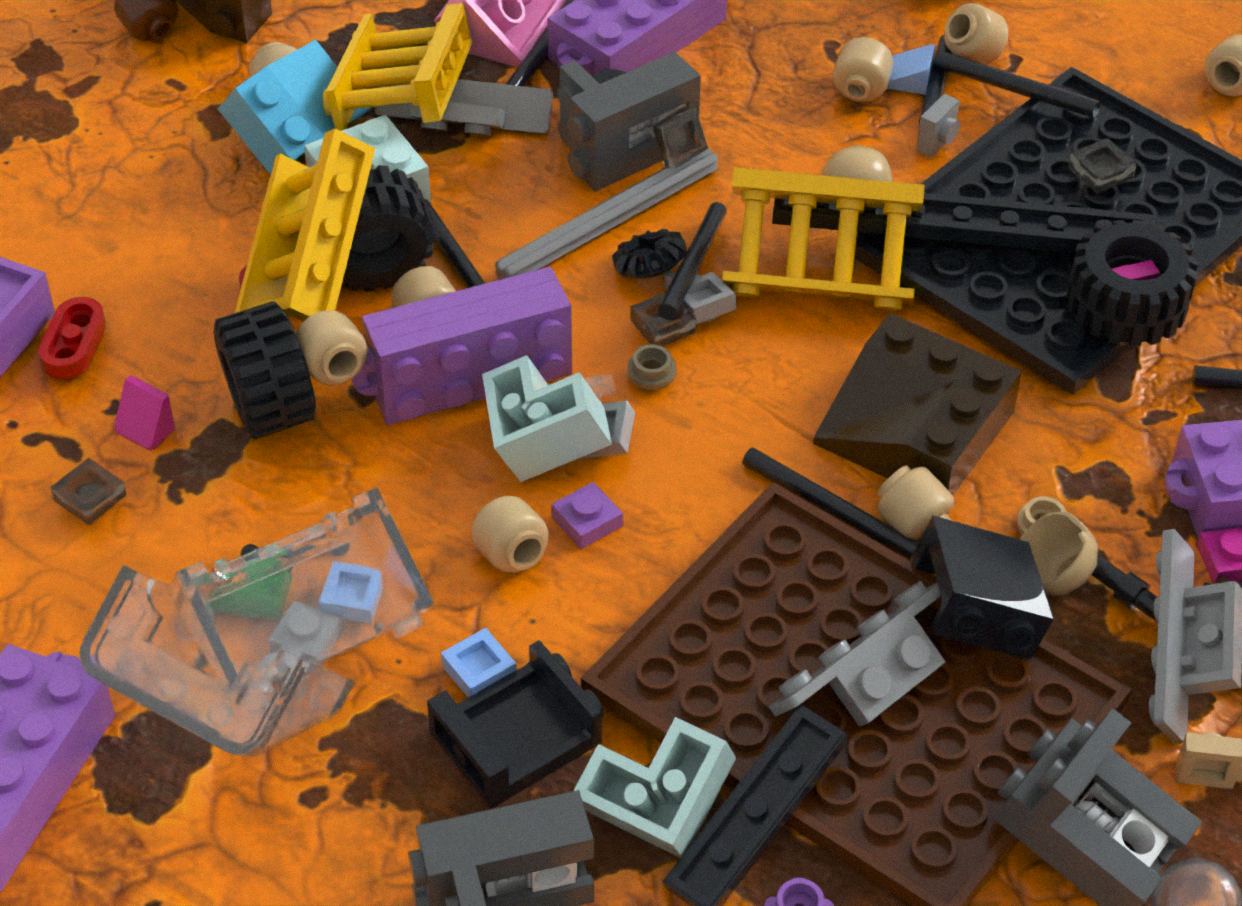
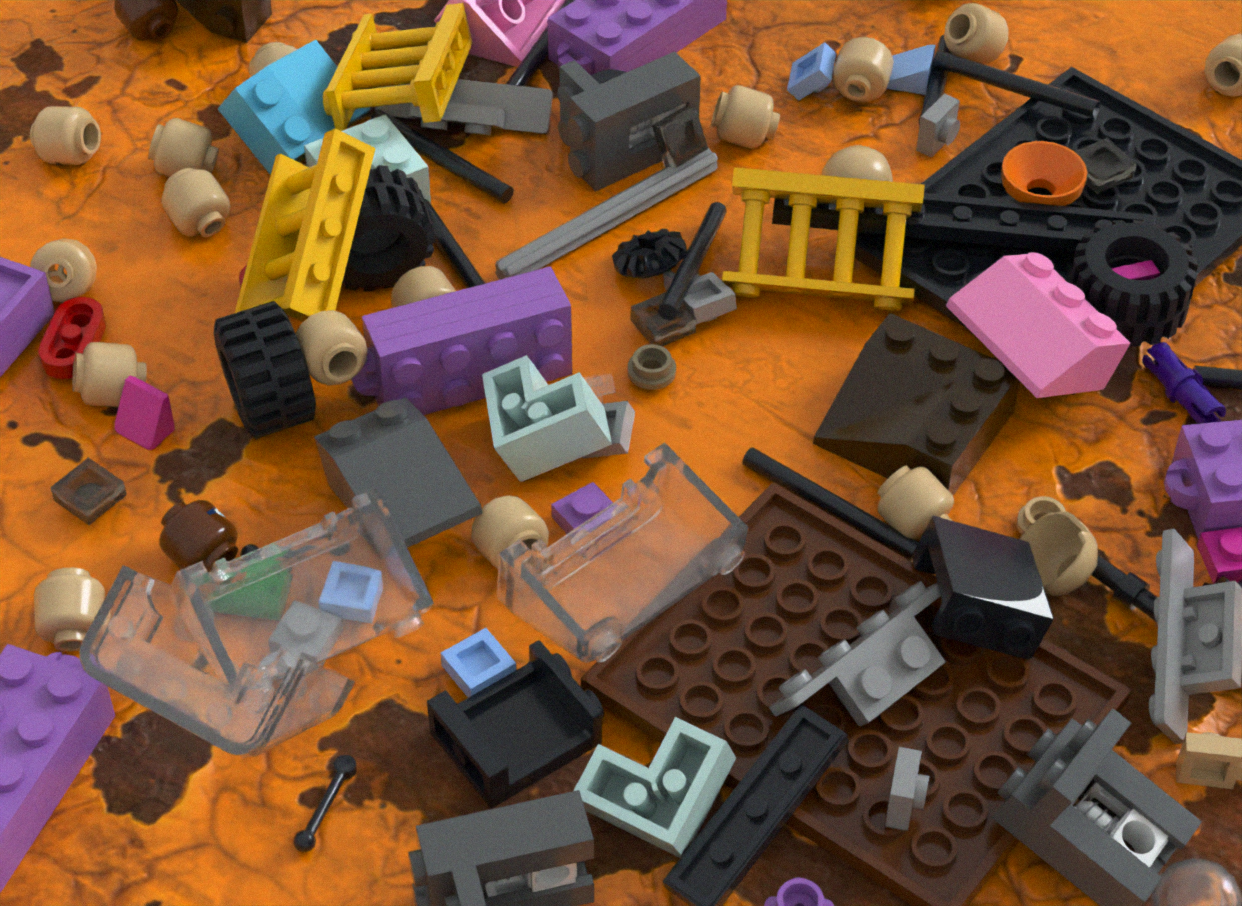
(65, 135): none -> tan head
(66, 607): none -> tan head
(75, 259): none -> tan head
(102, 371): none -> tan head
(182, 146): none -> tan head
(195, 202): none -> tan head
(197, 534): none -> reddish brown head
(344, 769): none -> black hinge
(406, 462): none -> dark grey slope
(452, 161): none -> black bar
(624, 561): none -> clear windscreen
(745, 117): none -> tan head
(812, 72): none -> light blue plate
(907, 789): none -> light grey plate
(1040, 326): none -> bright pink slope
(1043, 166): none -> orange piece
(1183, 384): none -> dark purple pin

